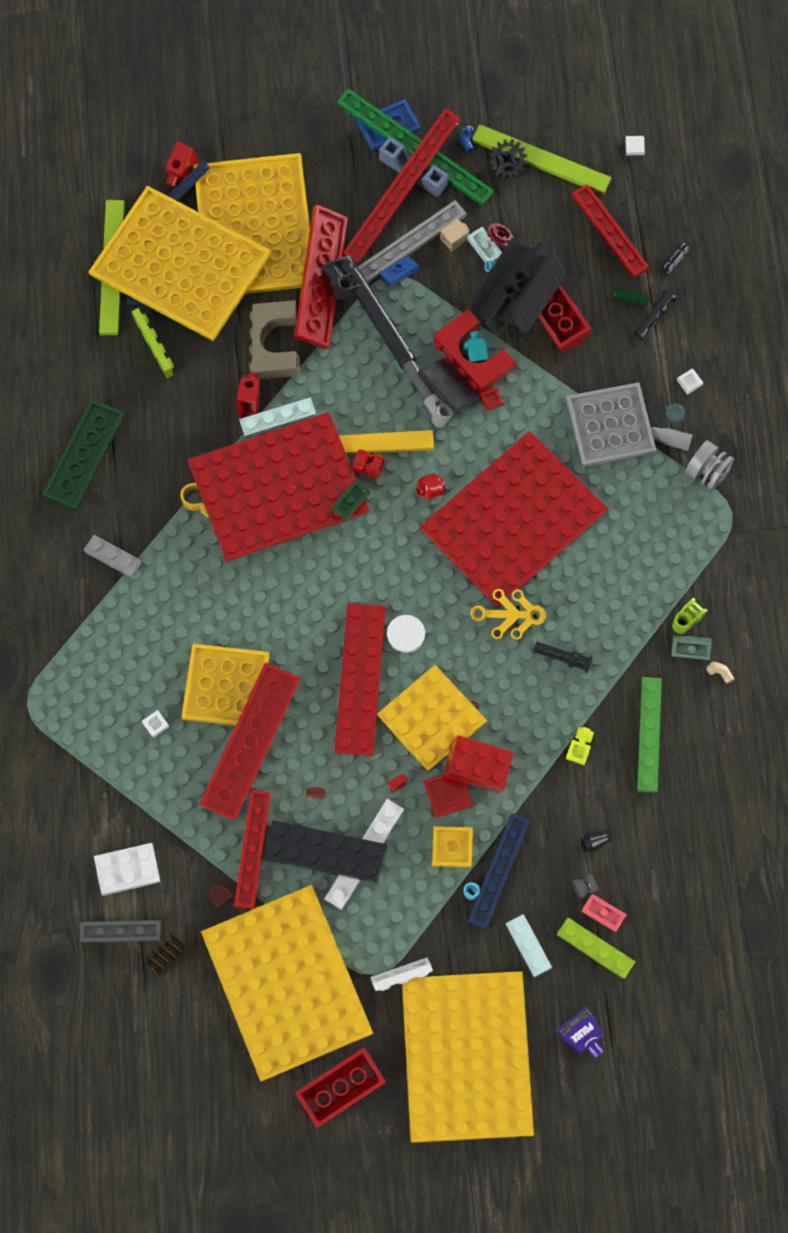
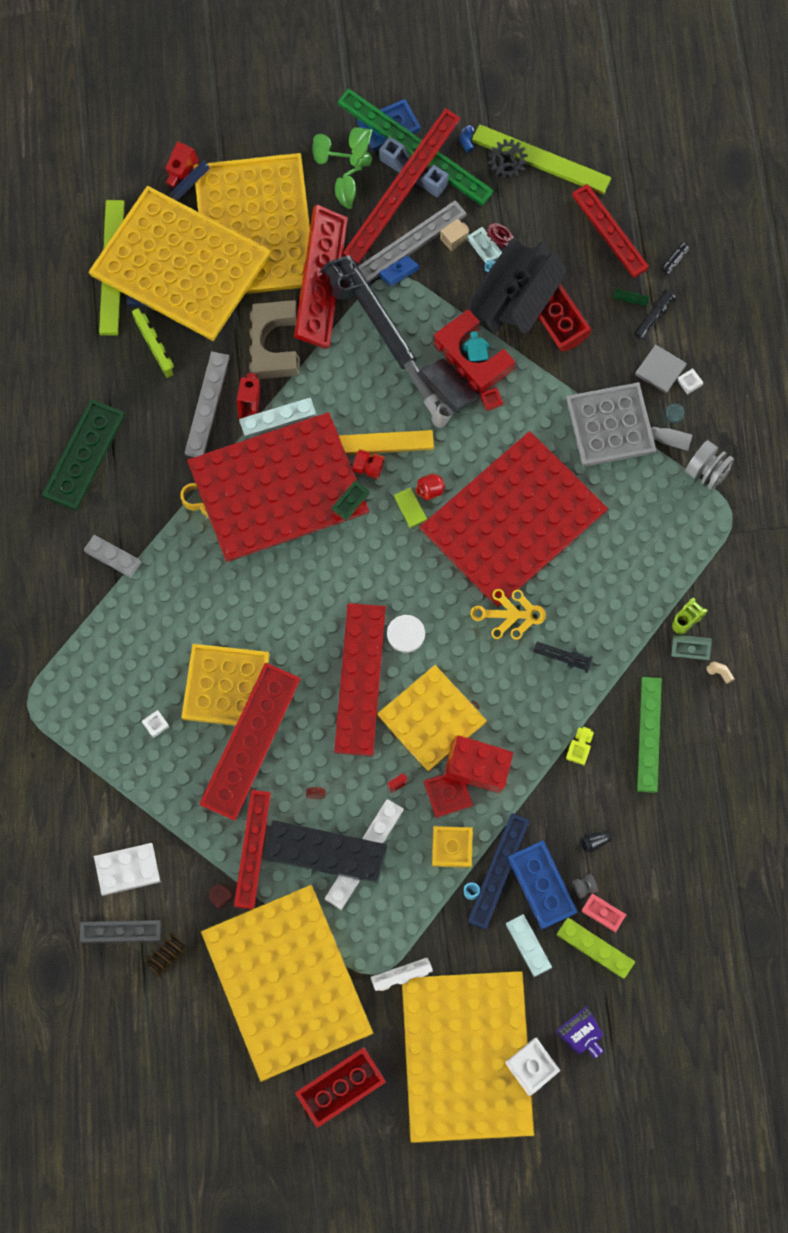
(207, 404): none -> light grey plate
(359, 142): none -> bright green plant
(410, 508): none -> lime tile
(532, 1066): none -> white tile
(542, 884): none -> blue tile
(635, 145): white tile -> none
(660, 369): none -> light grey tile

